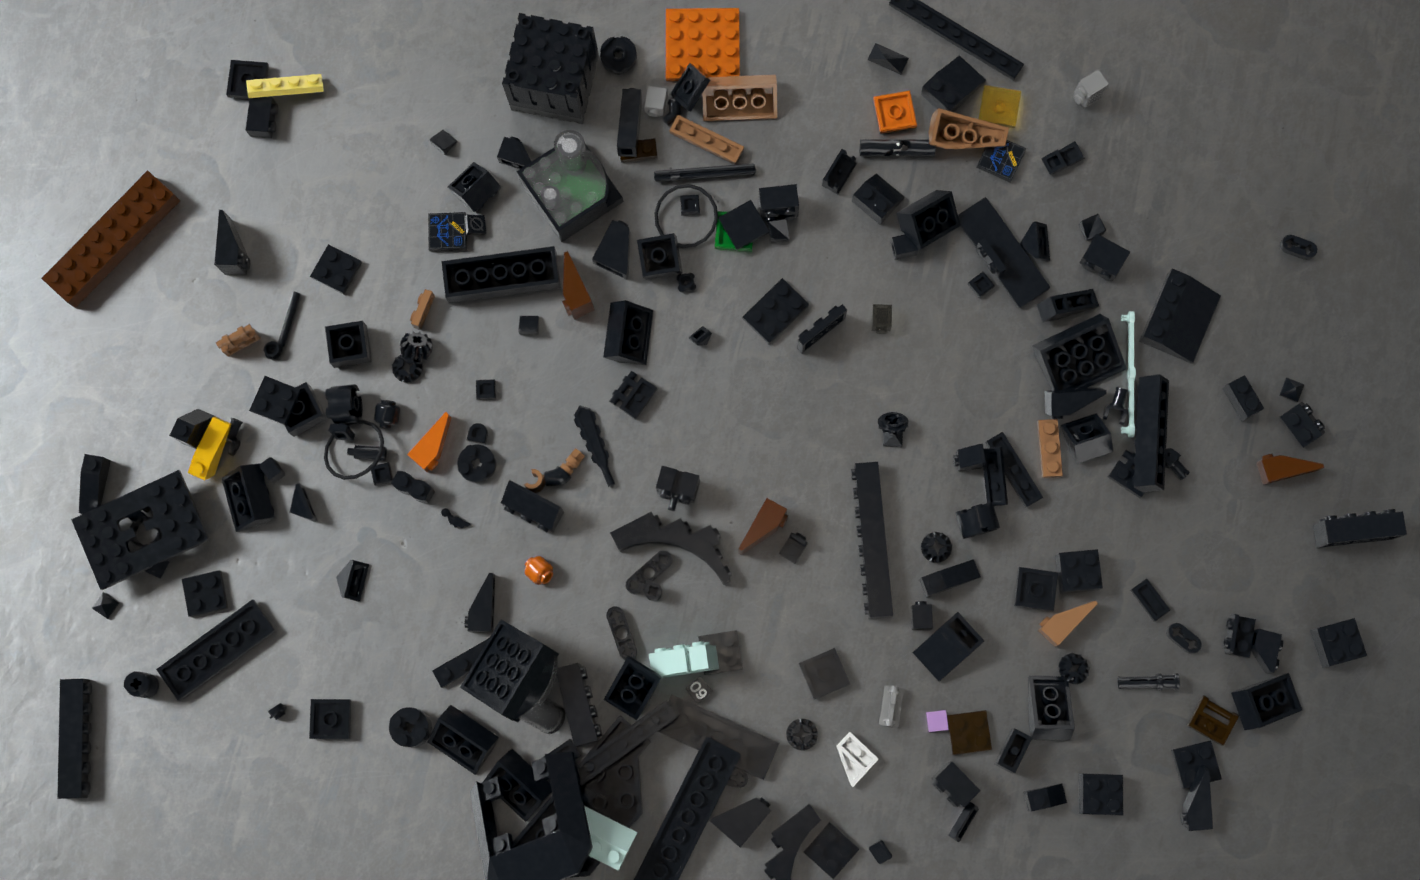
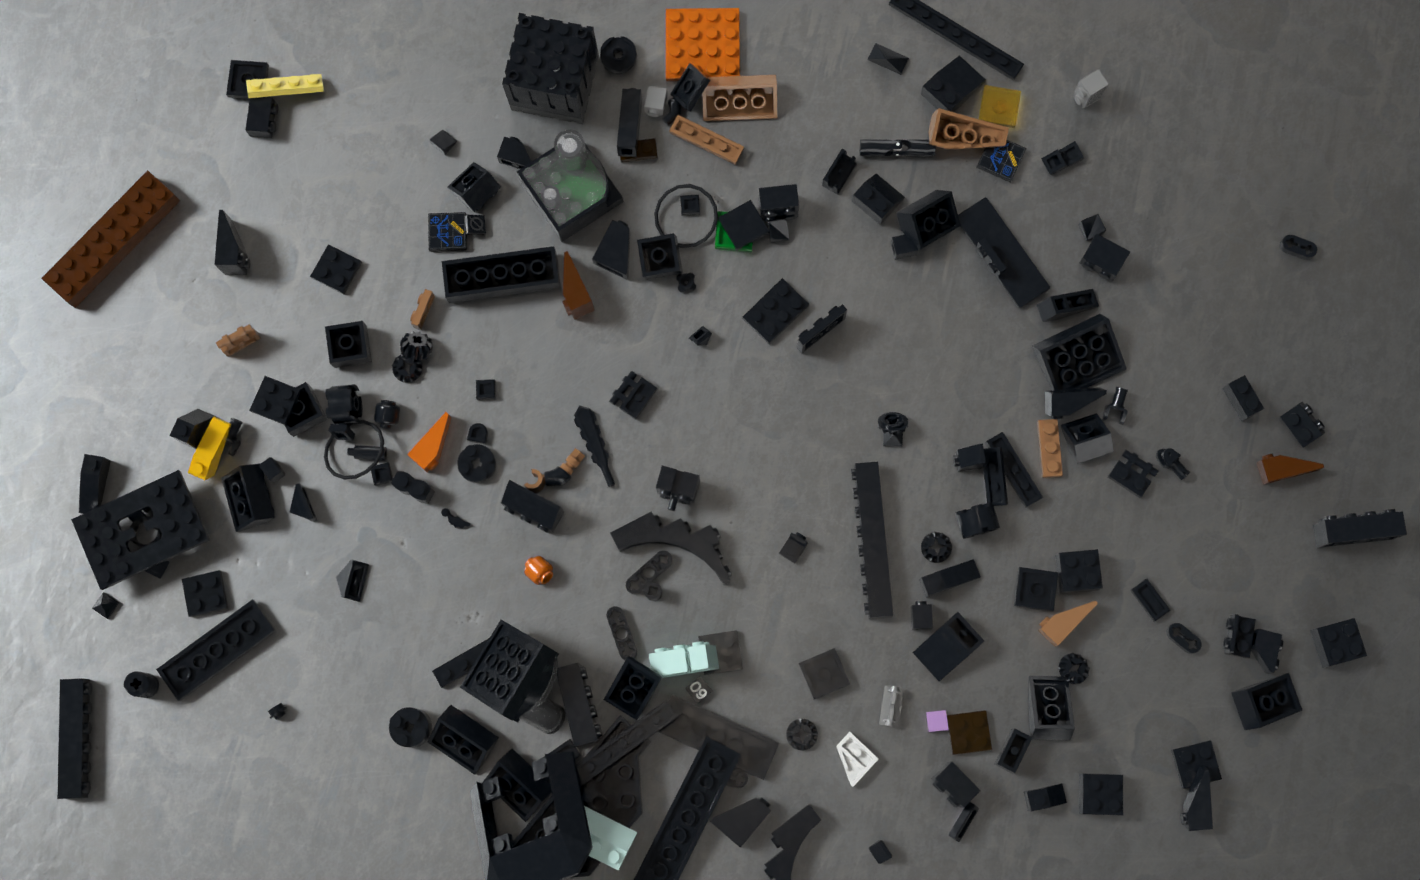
(272, 345): black plate -> none
(288, 319): black bar -> none
(330, 719): black plate -> none
(481, 613): black slope -> none
(528, 325): black slope -> none
(628, 333): black slope -> none
(704, 172): black axle -> none
(765, 524): reddish brown slope -> none
(831, 850): black plate -> none
(881, 318): clear smoke brick -> none
(895, 112): orange plate -> none
(981, 284): black tile -> none
(1037, 241): black slope -> none
(1131, 374): light aqua piece -> none
(1151, 433): black brick -> none
(1158, 681): black pin -> none
(1180, 316): black slope -> none
(1208, 725): dark brown plate -> none
(1291, 389): black slope -> none

